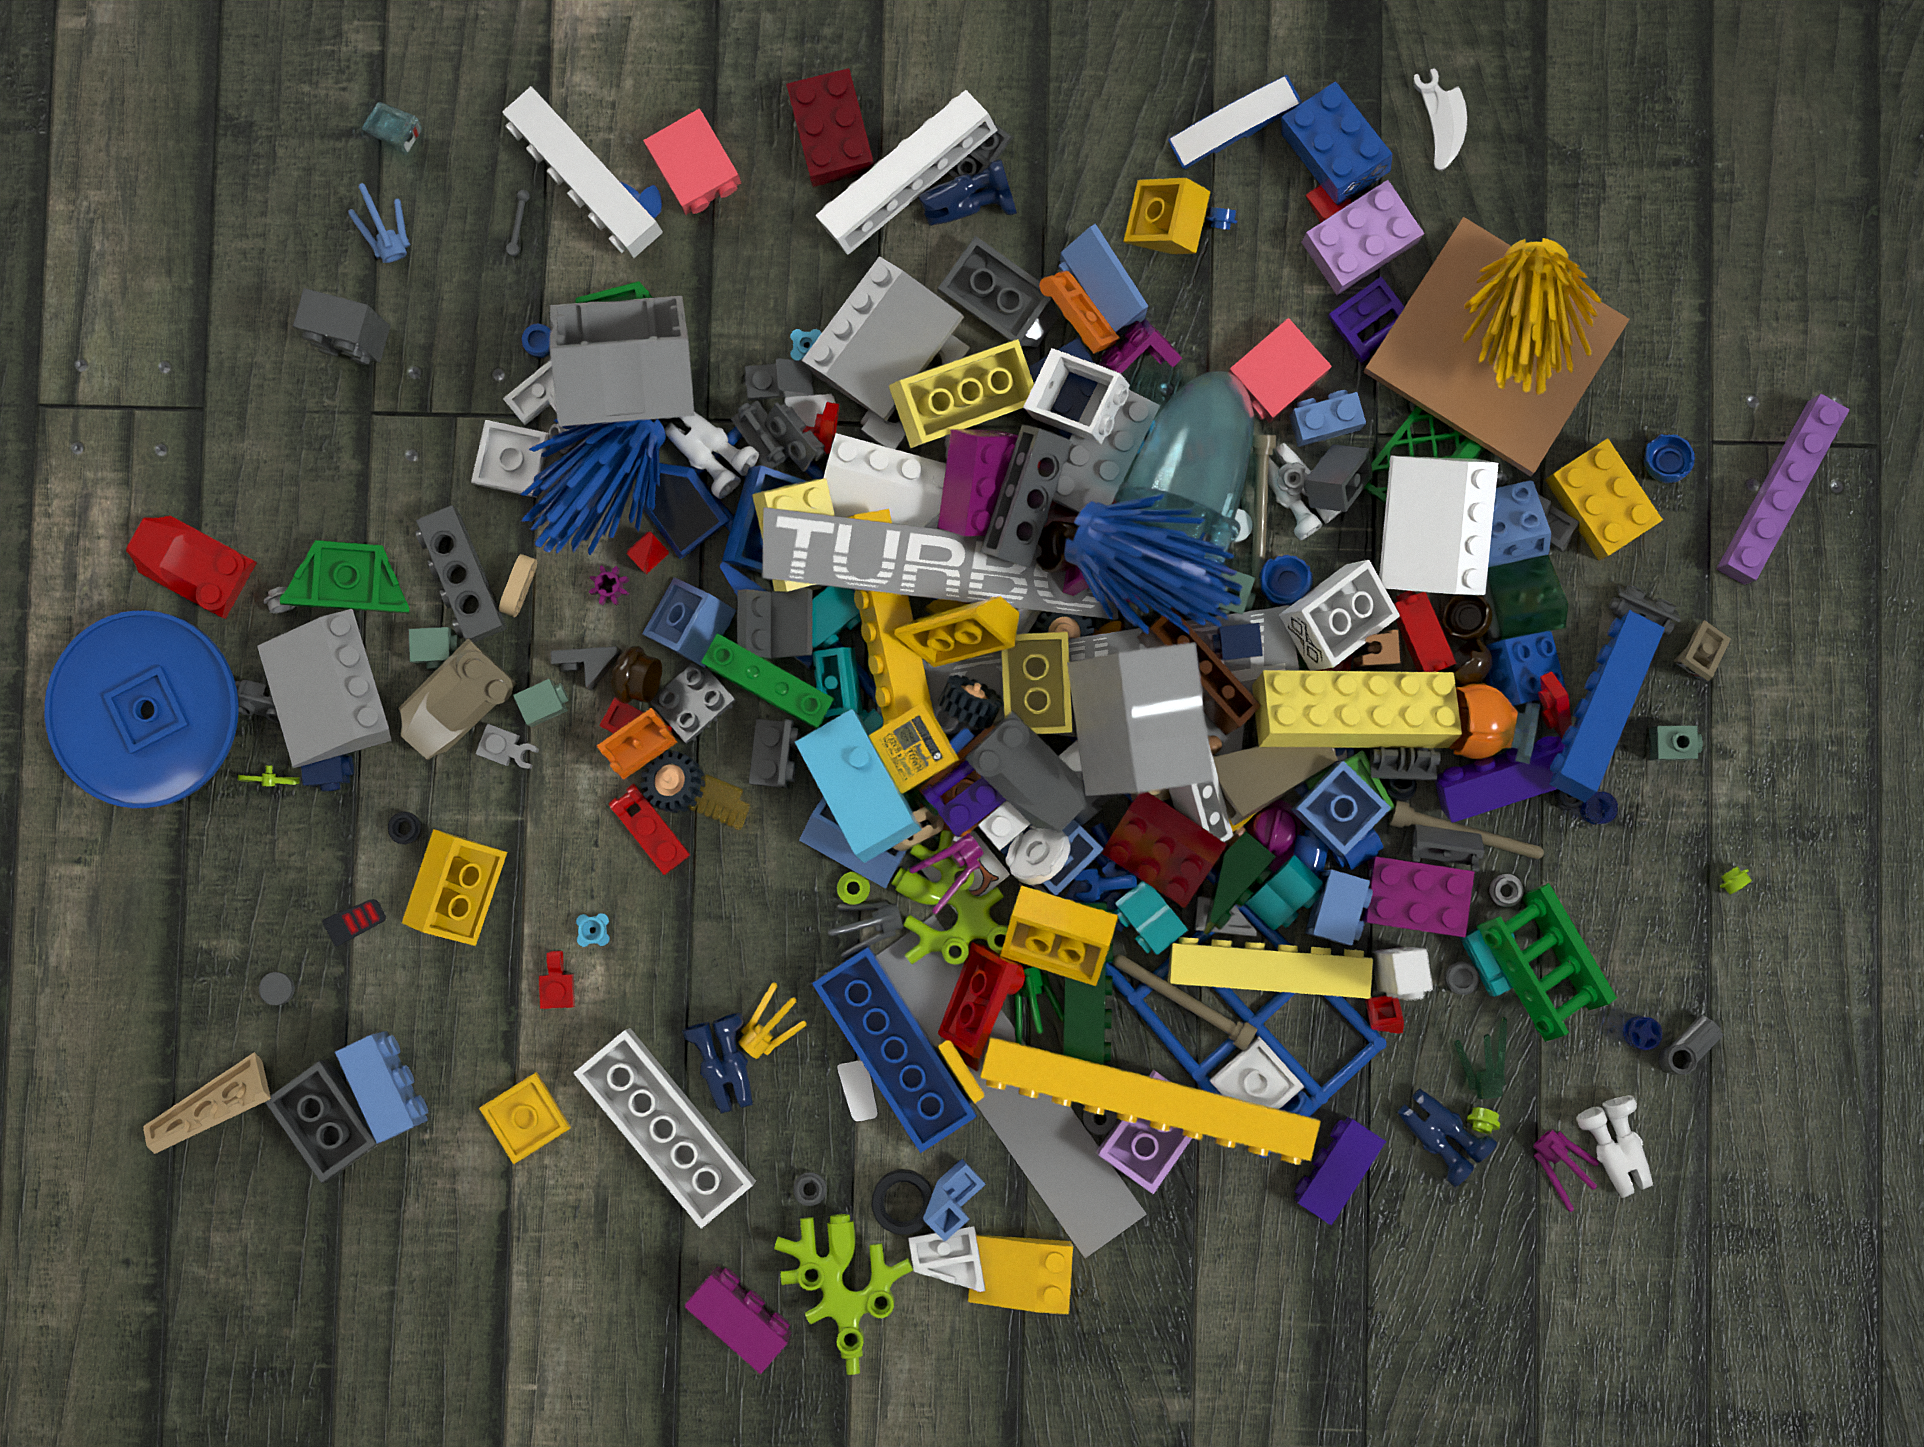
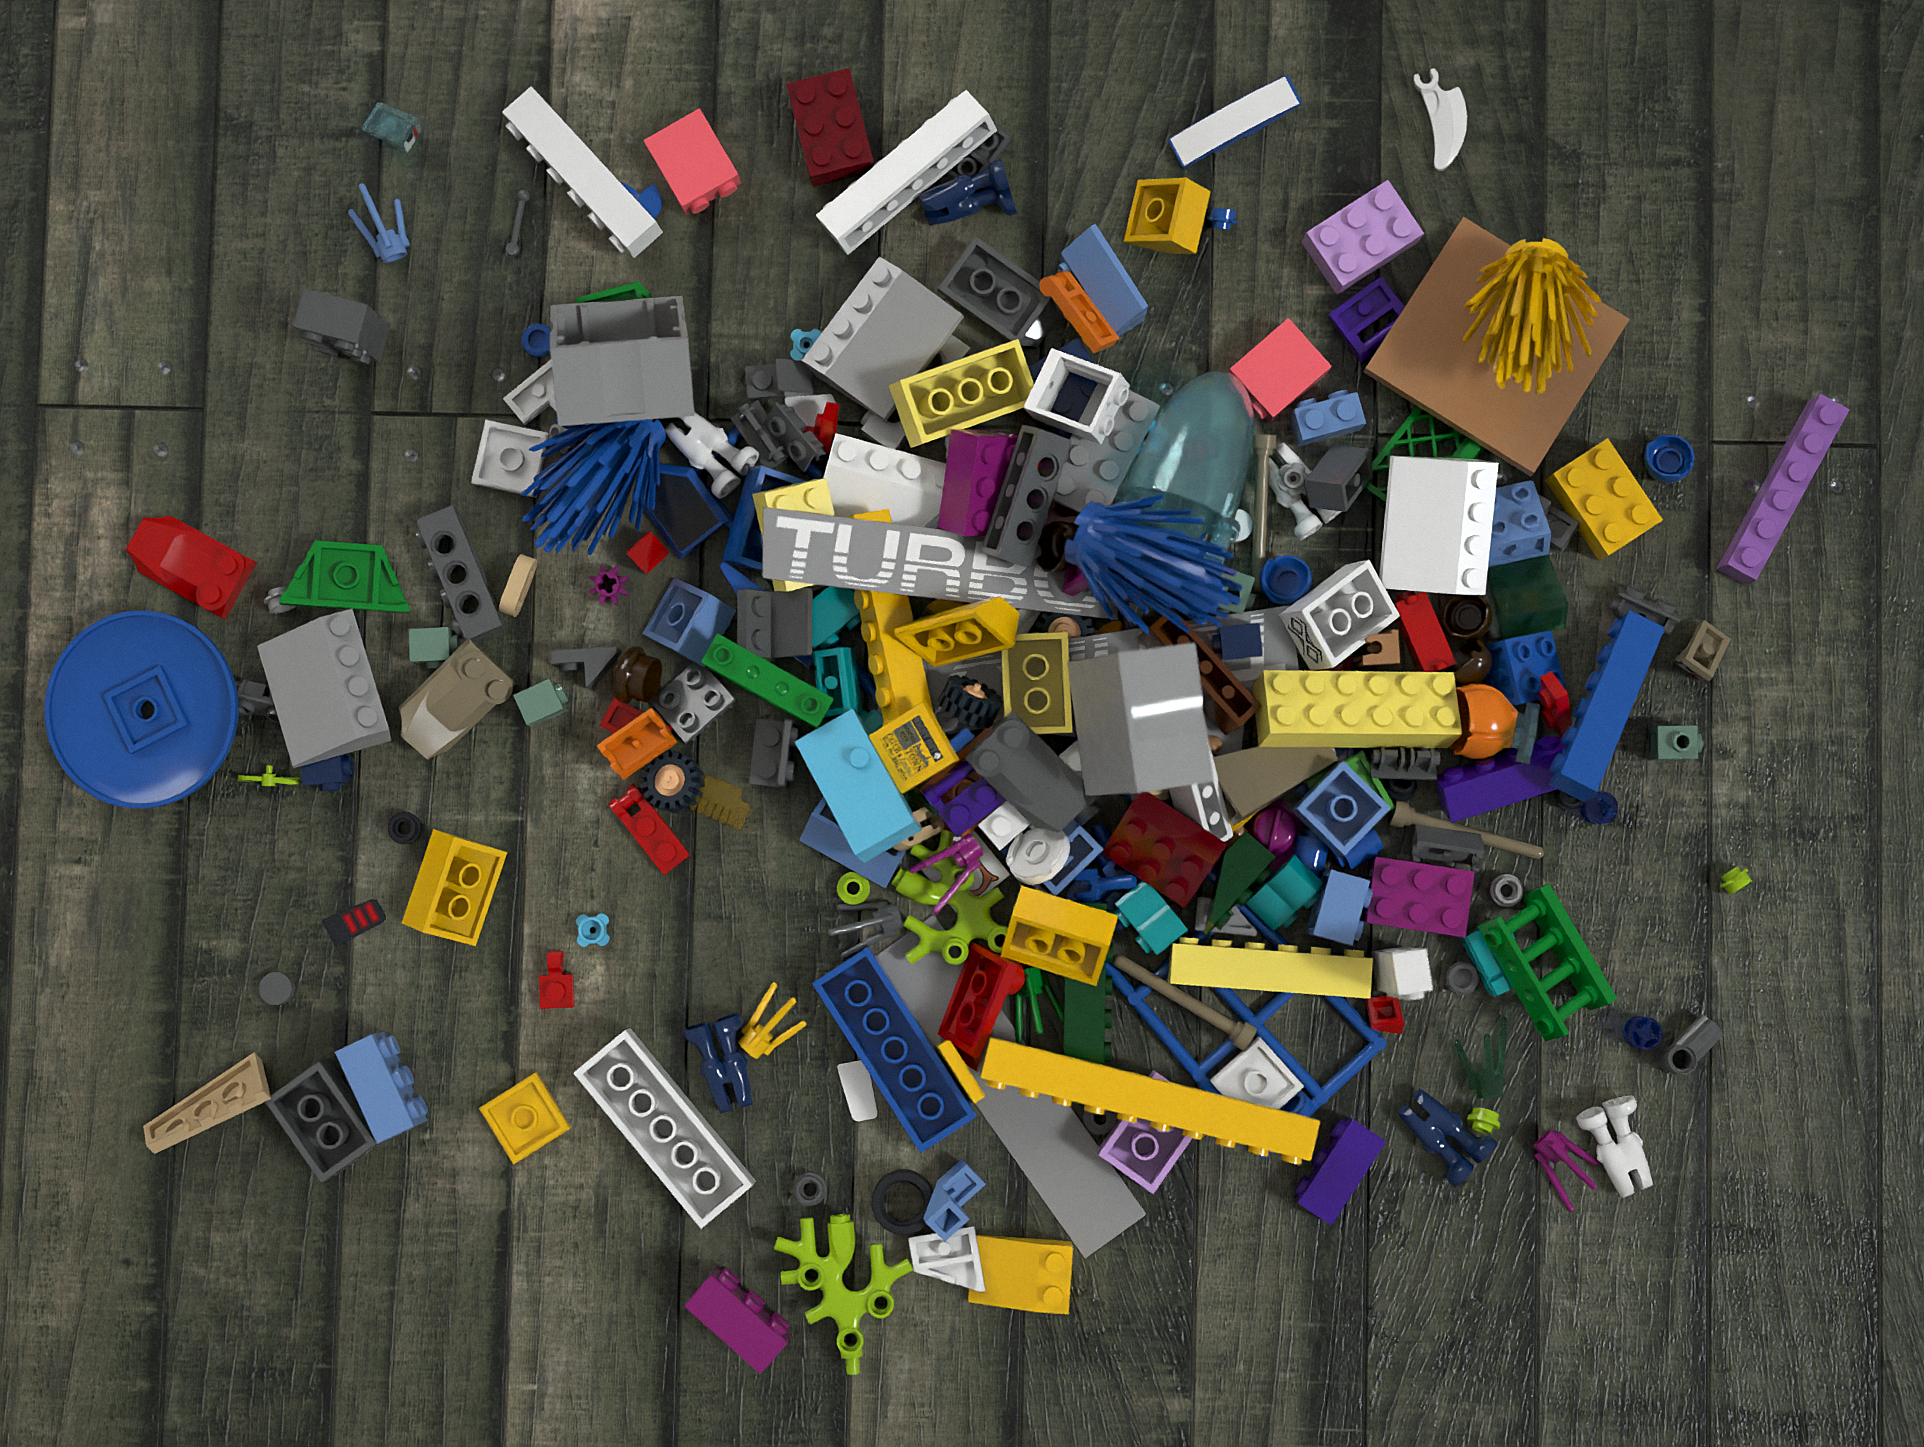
(502, 746): light grey plate -> none
(1138, 339): magenta bracket -> none
(1323, 204): red slope -> none
(1336, 143): blue brick -> none

